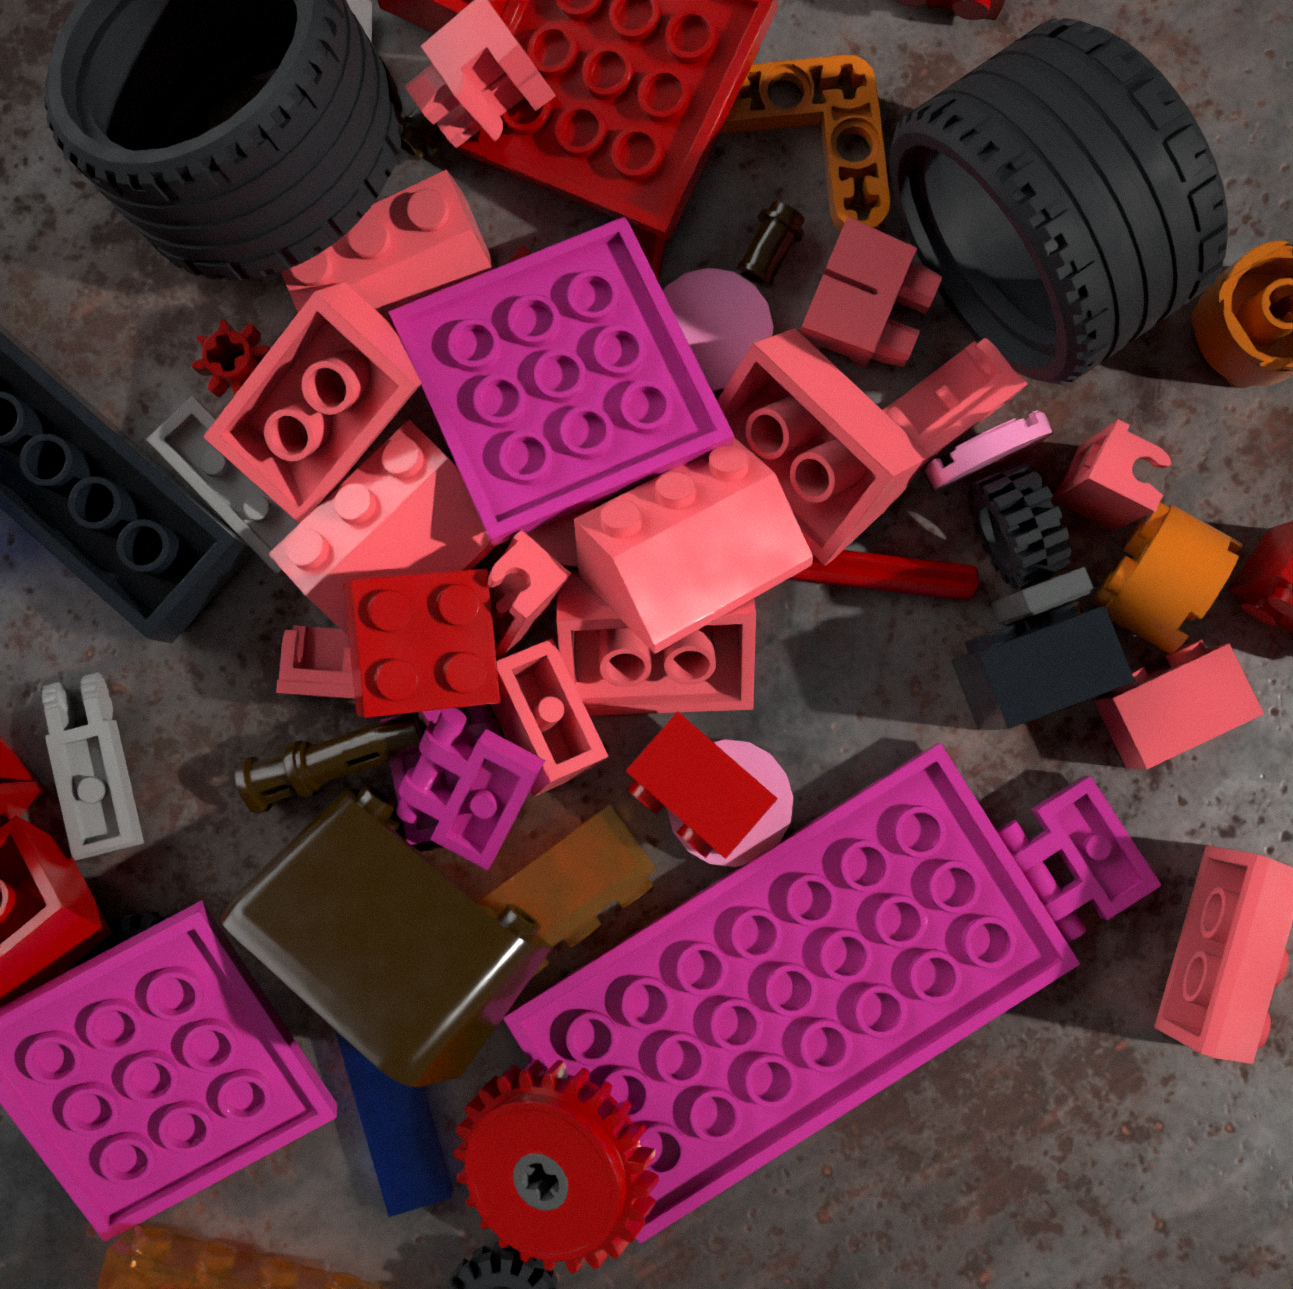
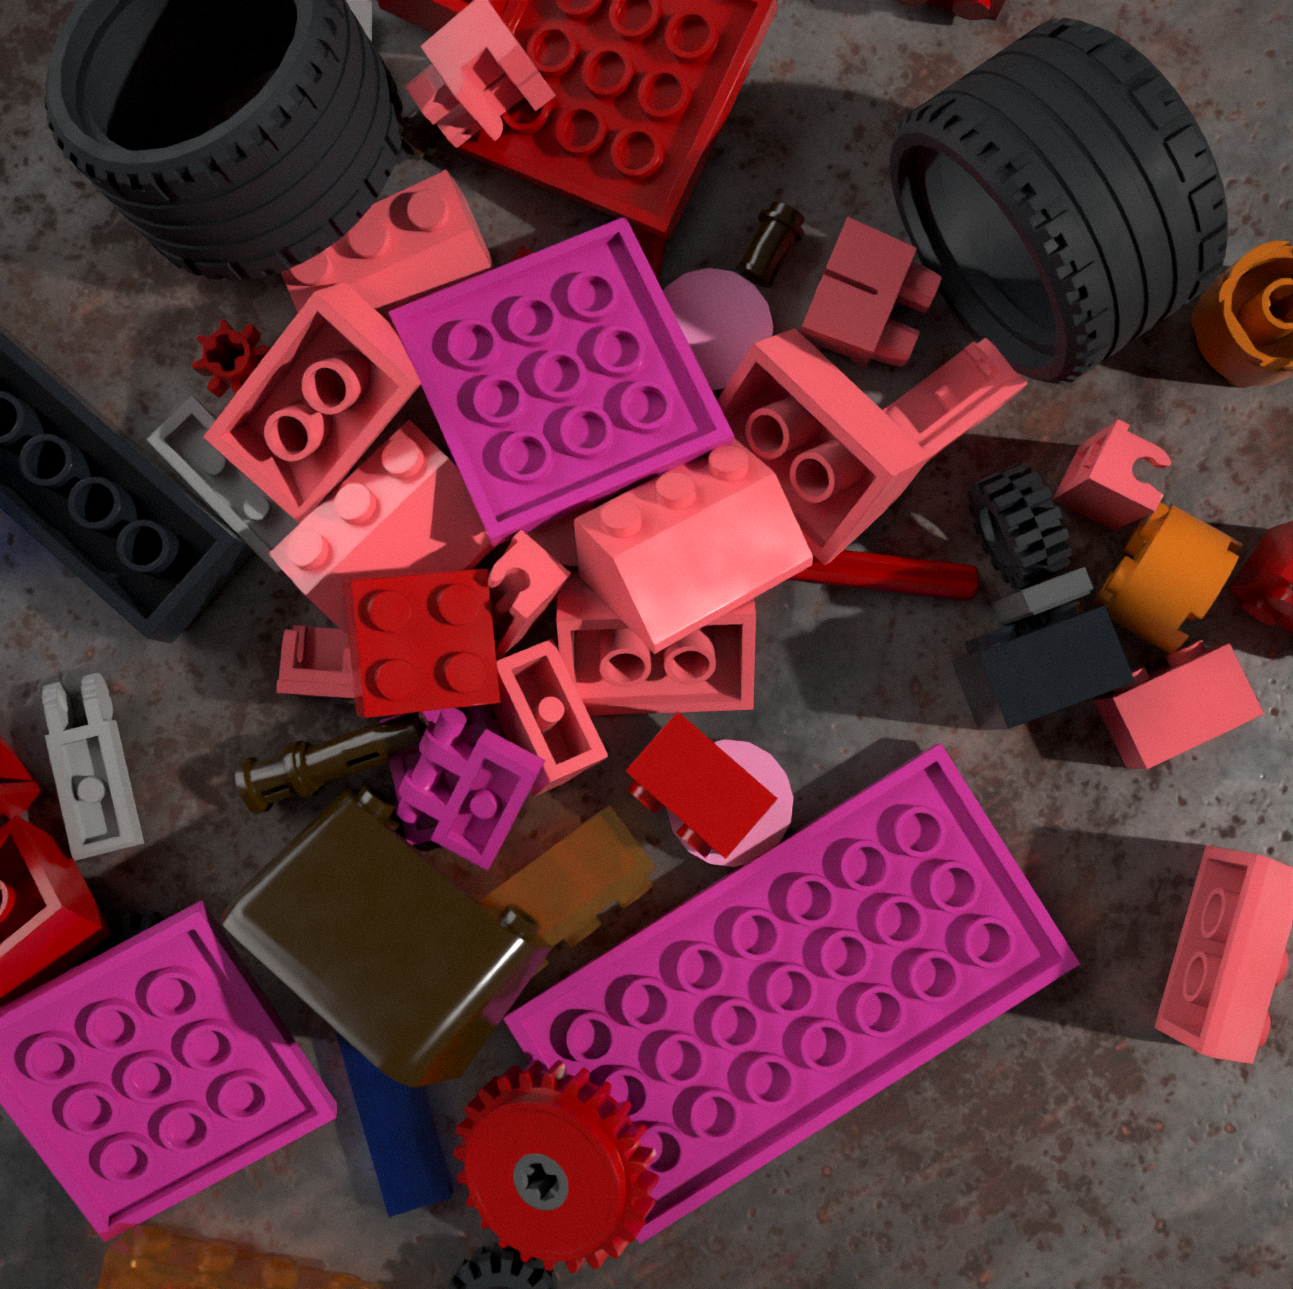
(836, 119): orange beam -> none
(989, 449): bright pink tile -> none
(1094, 848): dark pink plate -> none

